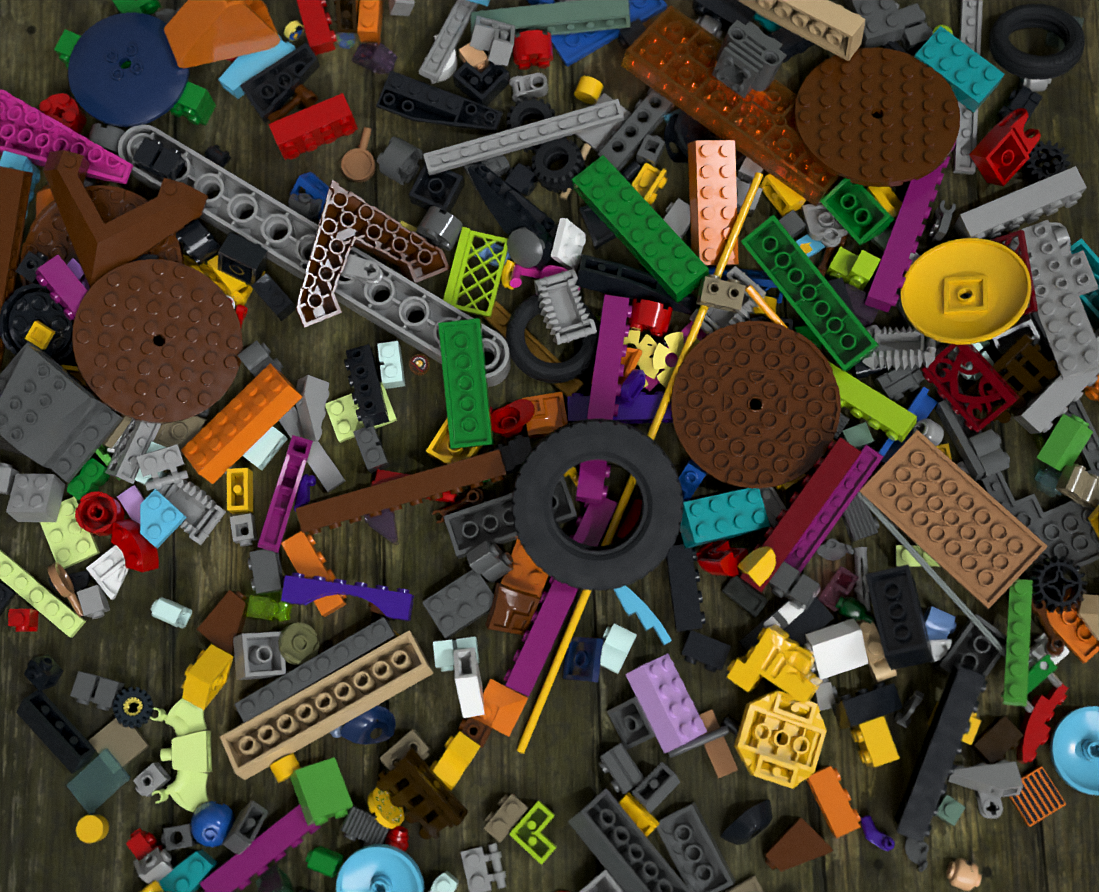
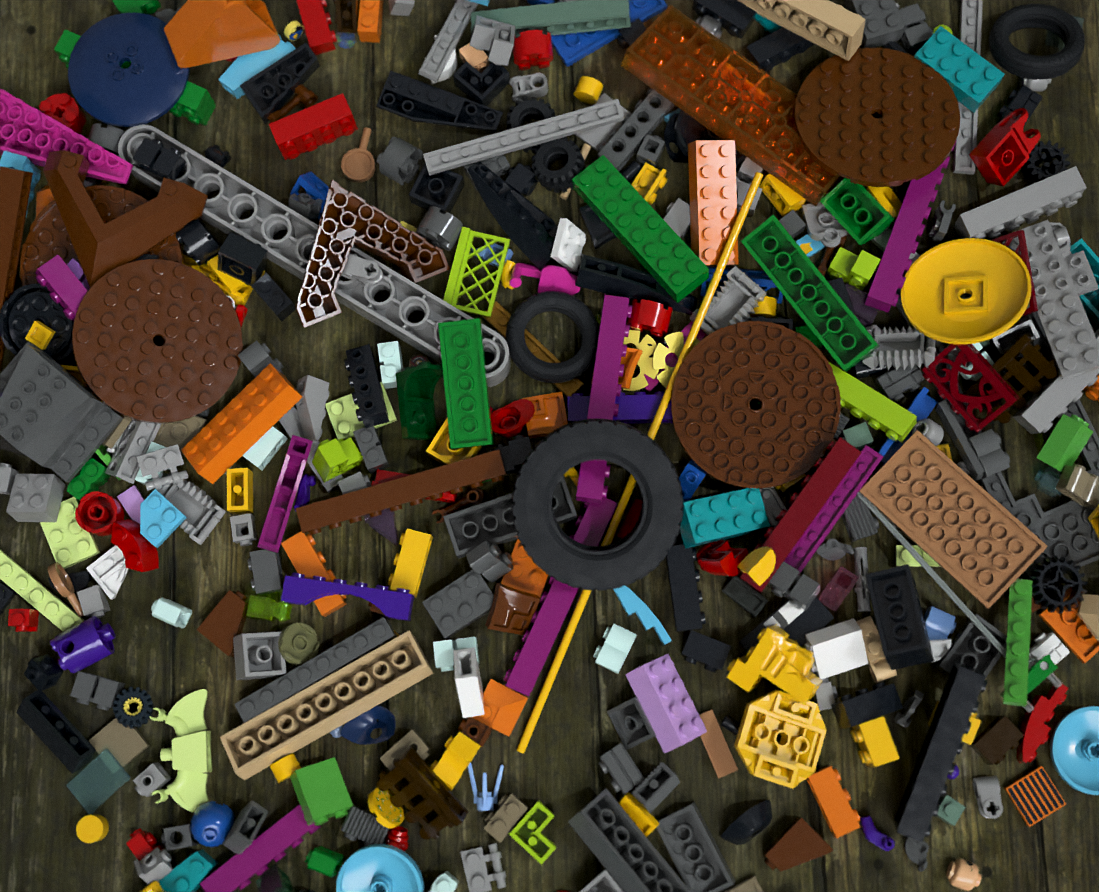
(30, 264): black brick -> none
(84, 644): none -> dark purple cylinder
(206, 676): yellow brick -> none
(336, 458): none -> lime brick
(354, 483): none -> light grey brick
(375, 58): clear purple slope -> none
(410, 561): none -> yellow brick
(416, 400): none -> dark green bracket
(485, 800): none -> light blue plant
(525, 247): dark grey dish -> none
(562, 307): light grey piece -> none
(583, 659): dark blue plate -> none
(633, 385): dark purple tile -> none
(700, 741): dark grey bar -> none
(720, 293): dark tan brick -> none
(748, 59): dark grey piece -> none
(763, 305): light orange bar -> none
(853, 609): dark green plant -> none
(995, 779): light grey slope -> none
(1049, 647): reddish brown brick -> none

